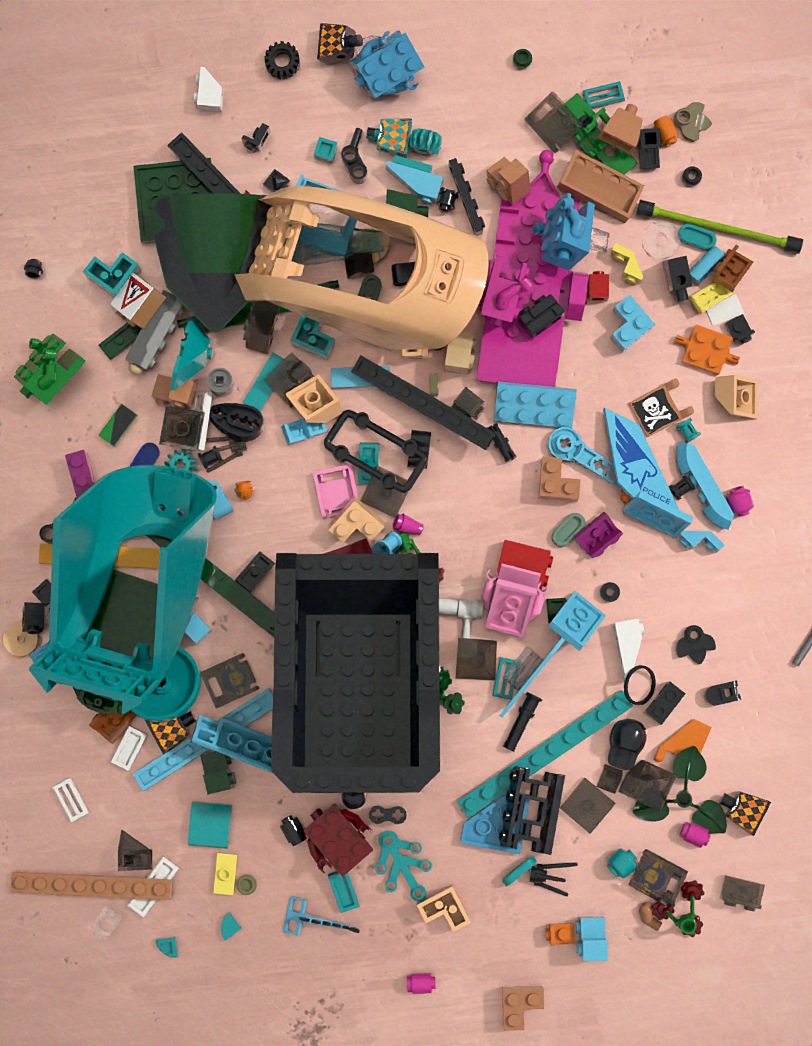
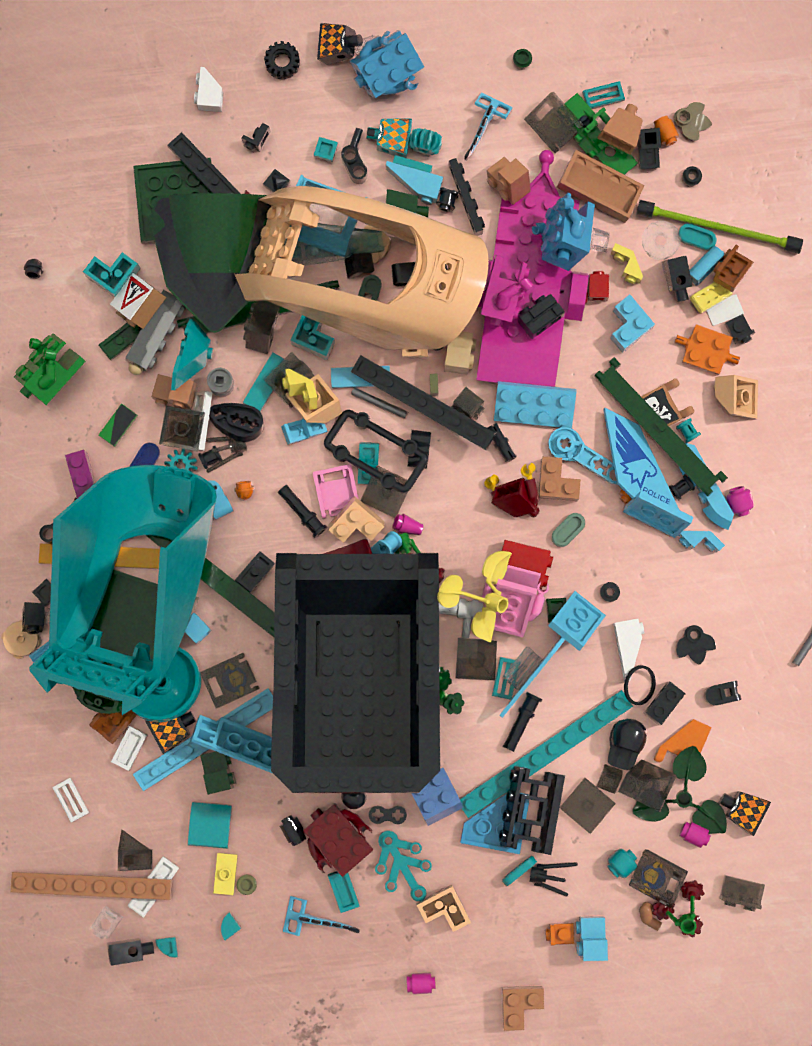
(119, 954): none -> black torso
(300, 385): none -> light yellow slope
(307, 518): none -> black pin
(378, 402): none -> flat silver bar
(438, 798): none -> medium blue brick
(483, 621): none -> light yellow plant
(488, 115): none -> medium azure piece
(517, 496): none -> dark red torso
(598, 535): magenta bracket -> none
(658, 429): none -> dark green piece

